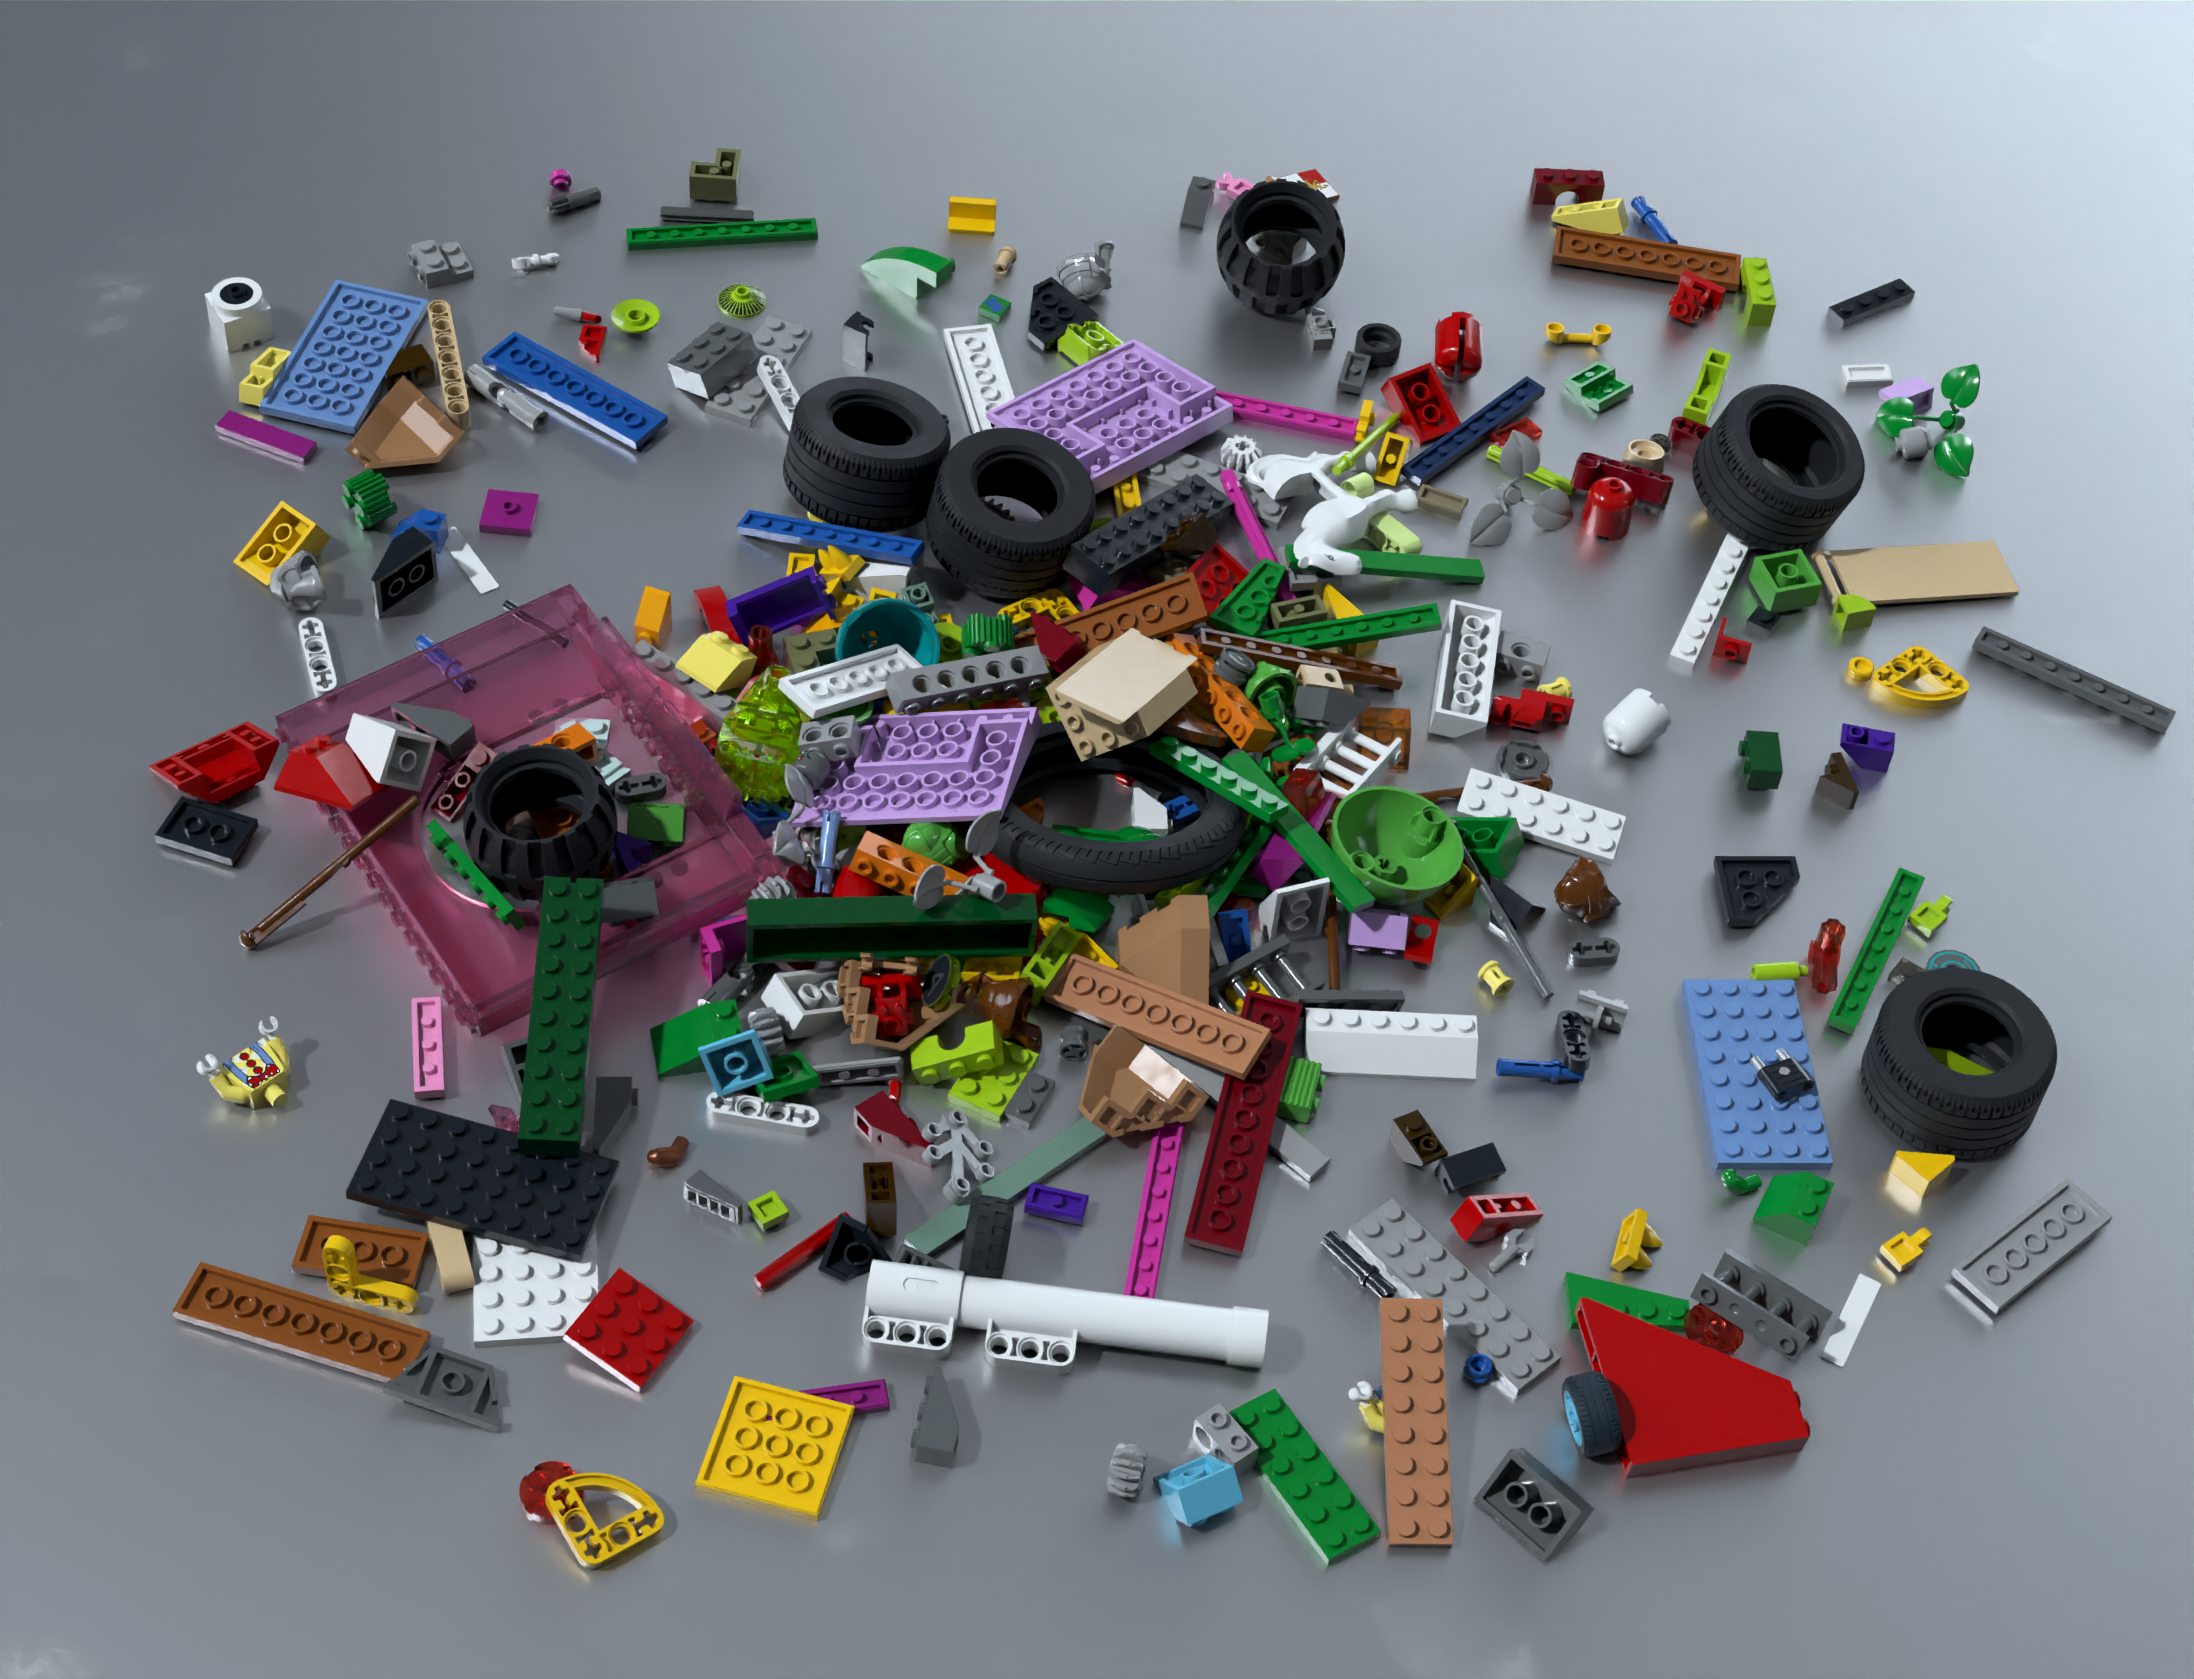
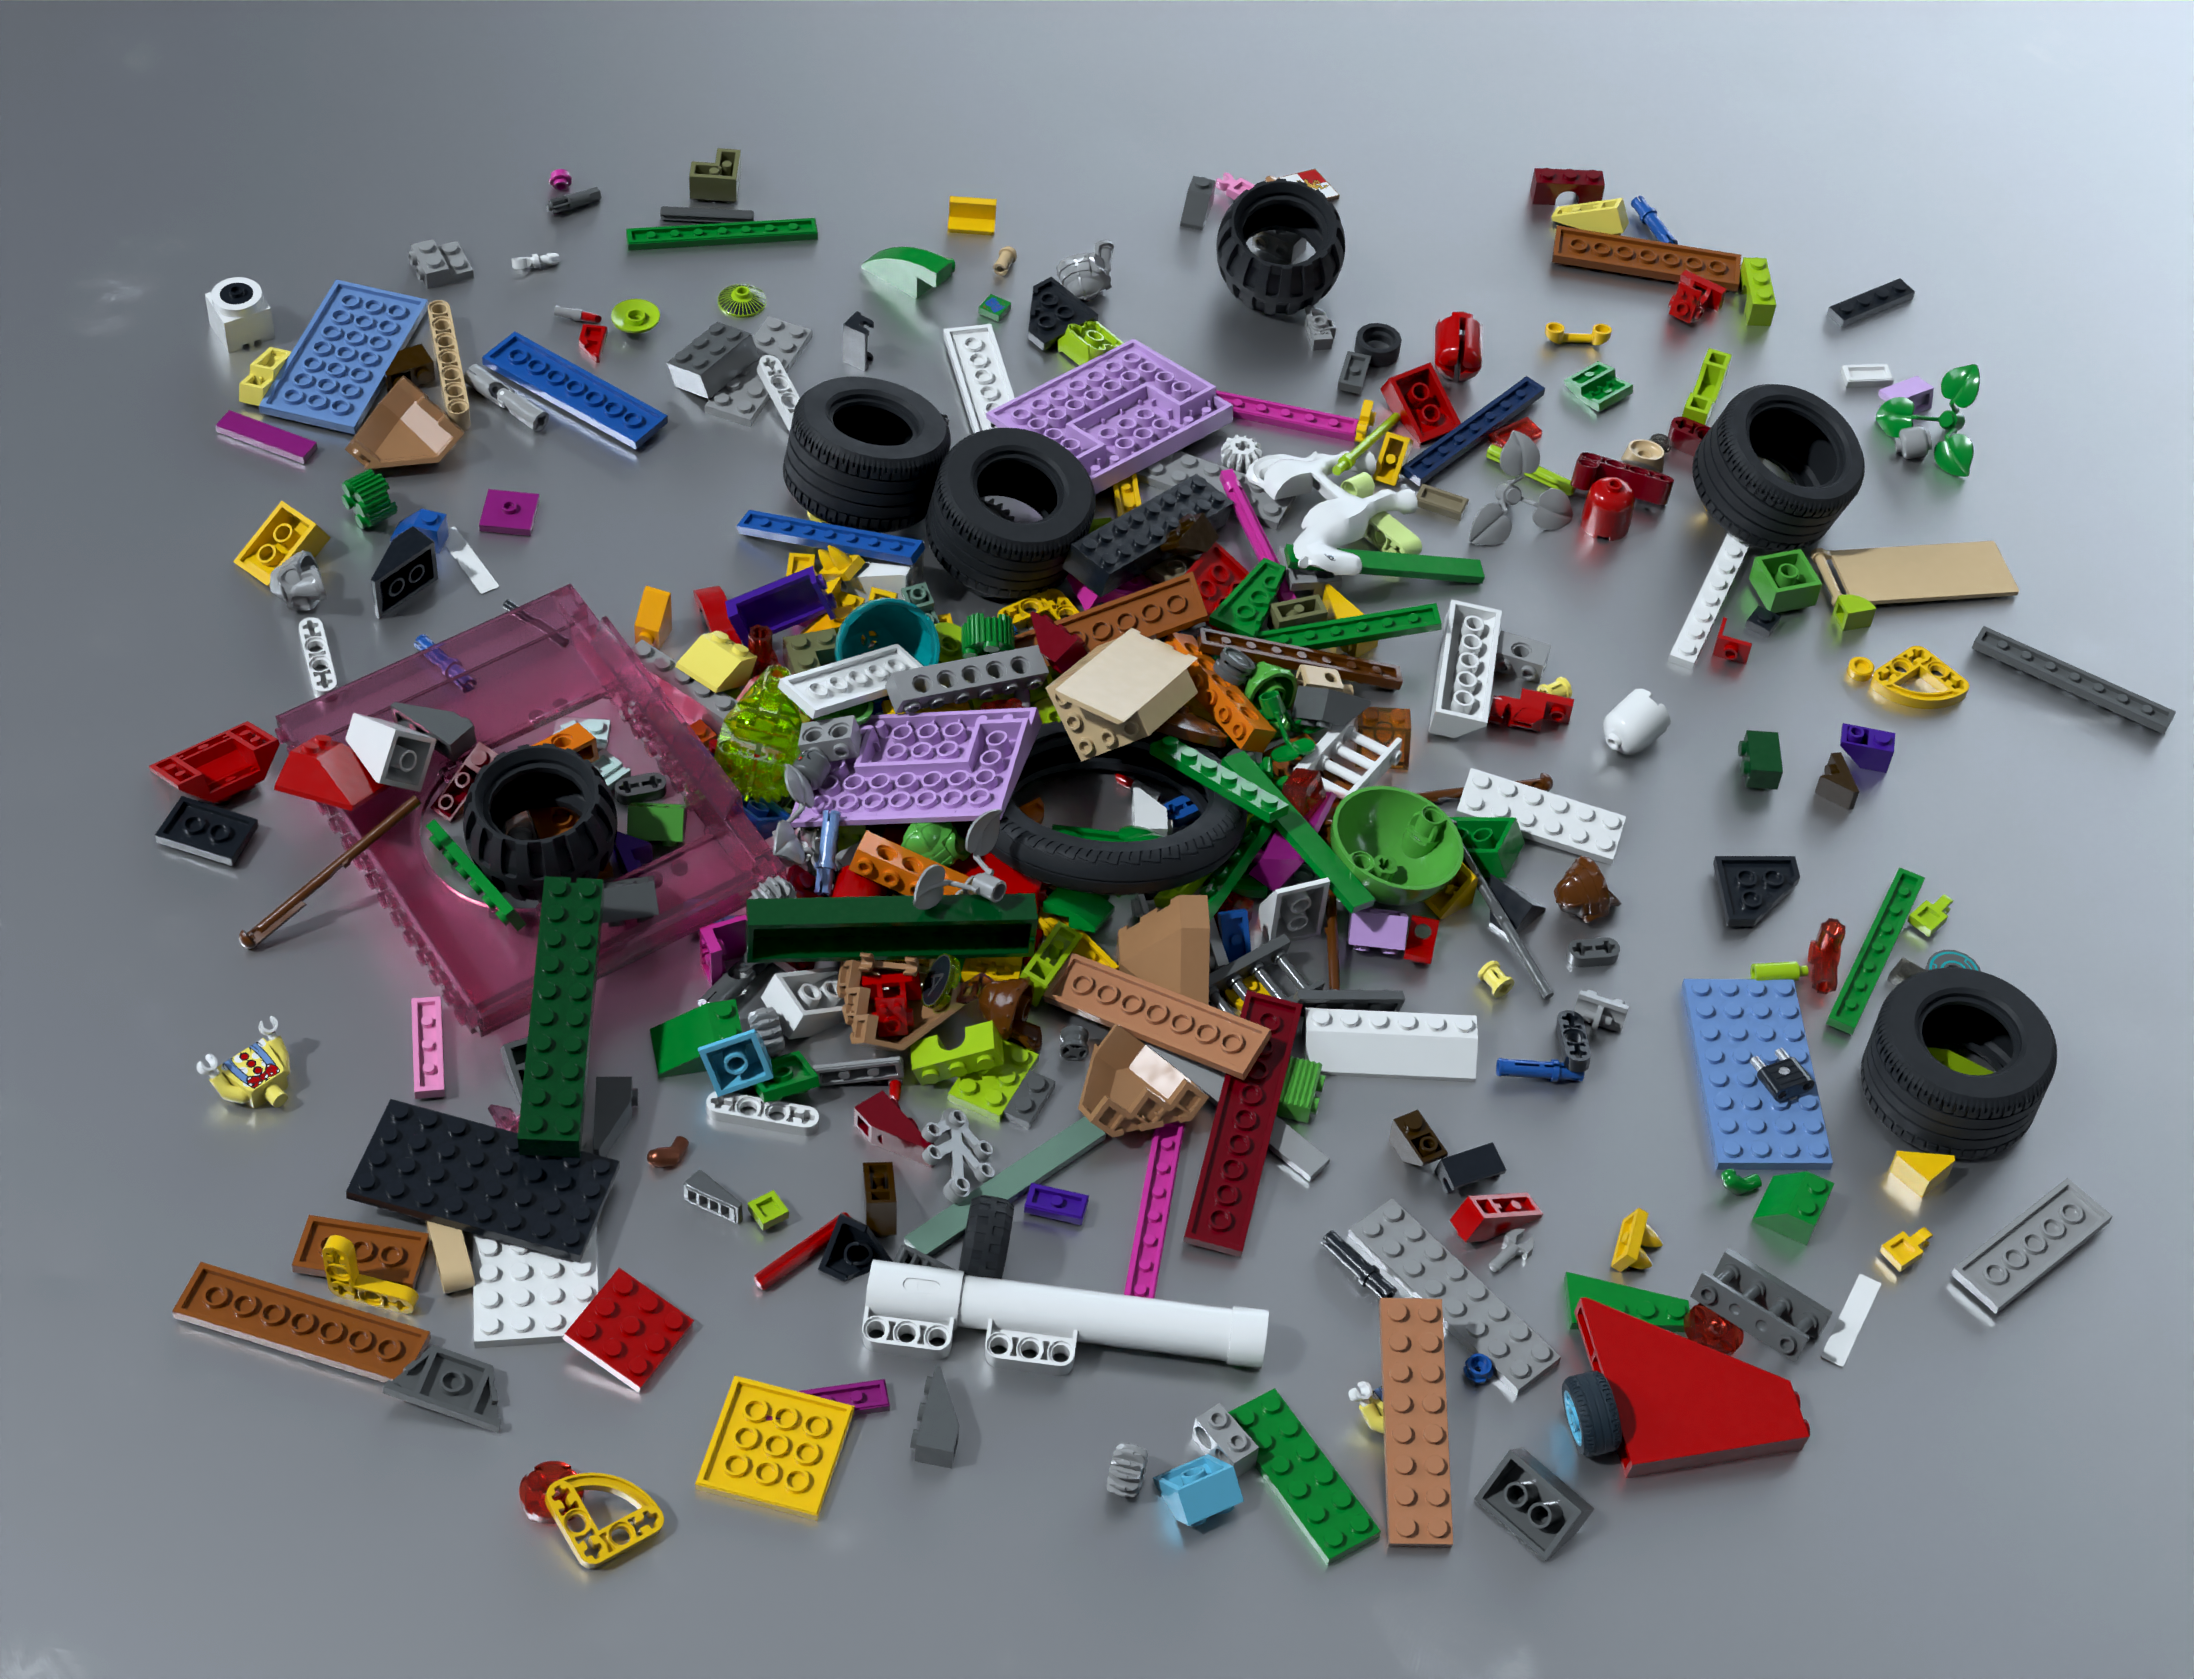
(1521, 750): dark grey tile -> none

